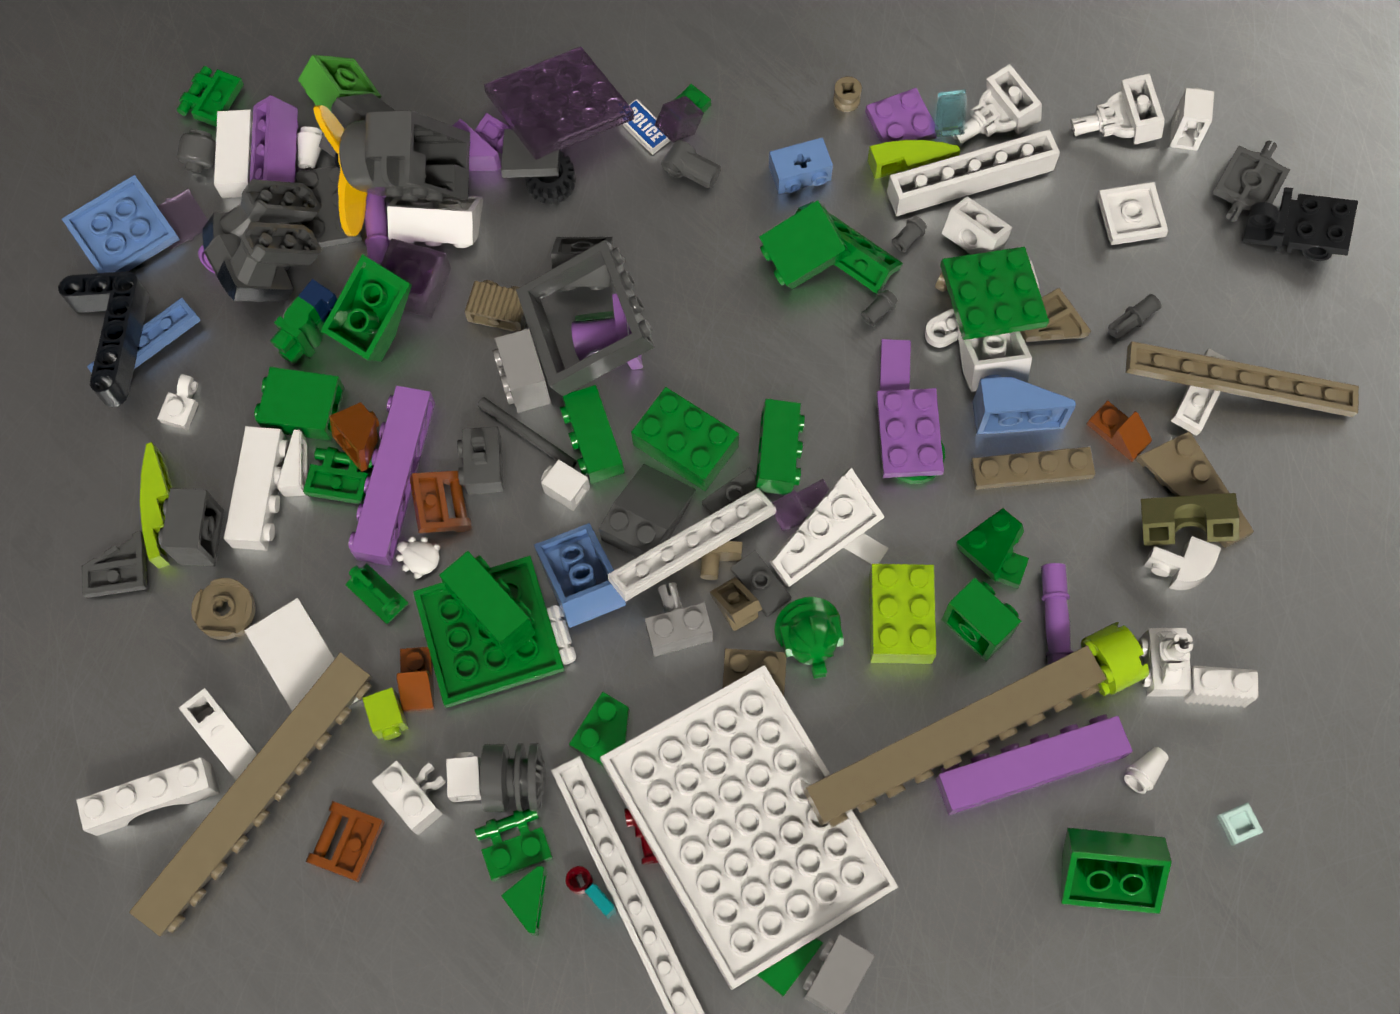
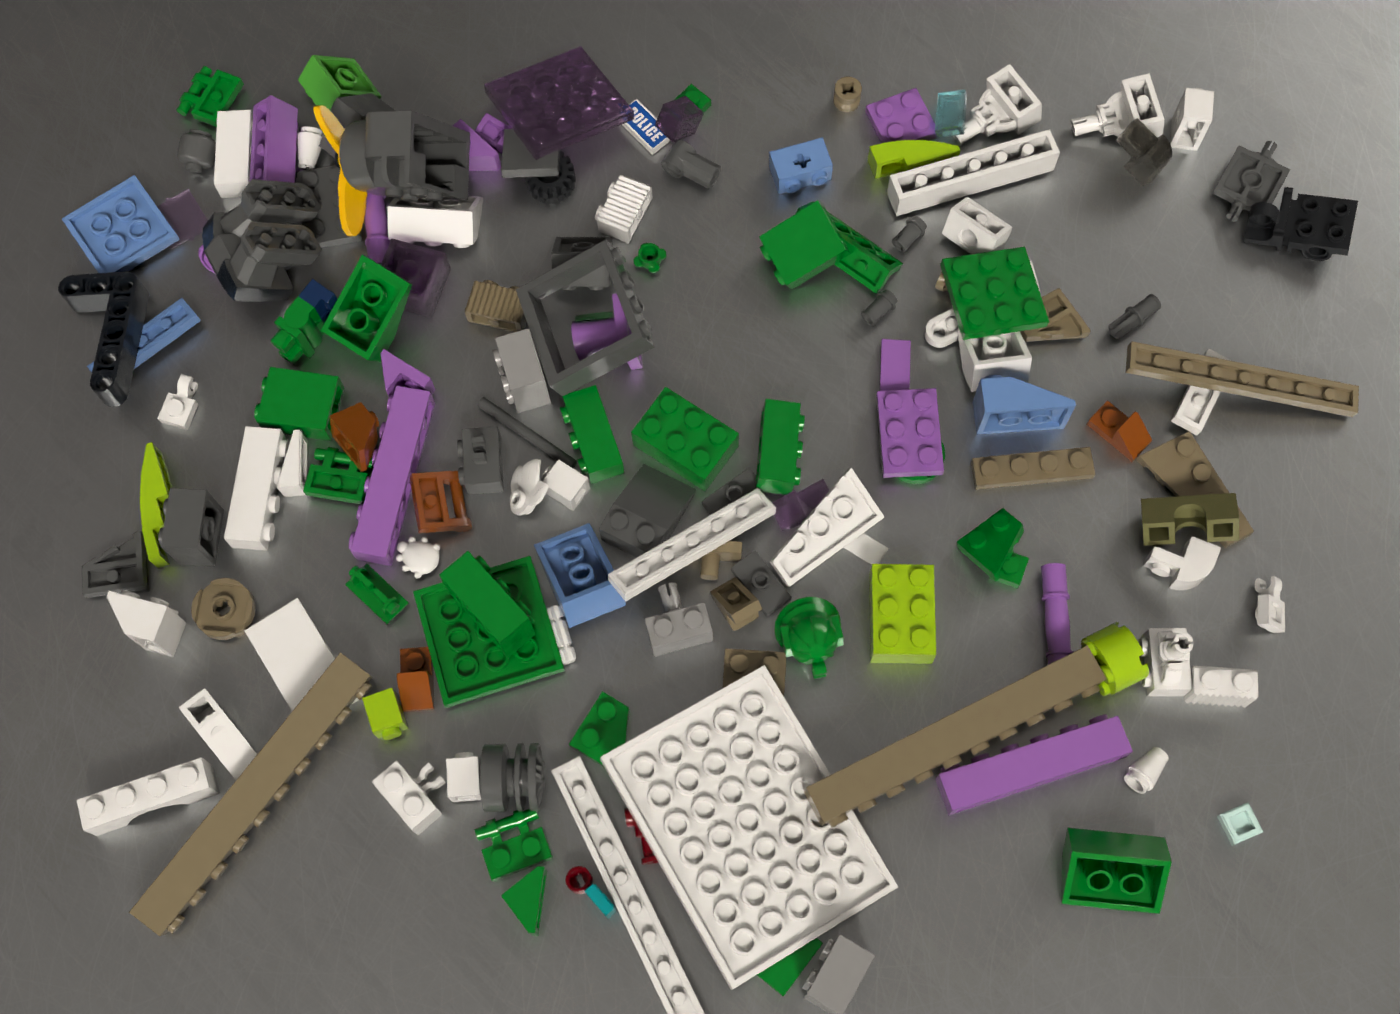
(148, 622): none -> white slope
(354, 845): dark orange plate -> none
(399, 373): none -> medium lavender slope
(526, 488): none -> white plate
(624, 208): none -> white brick
(647, 250): none -> green plate
(981, 618): green brick -> none
(1132, 213): white plate -> none
(1147, 152): none -> clear smoke brick
(1270, 609): none -> white plate

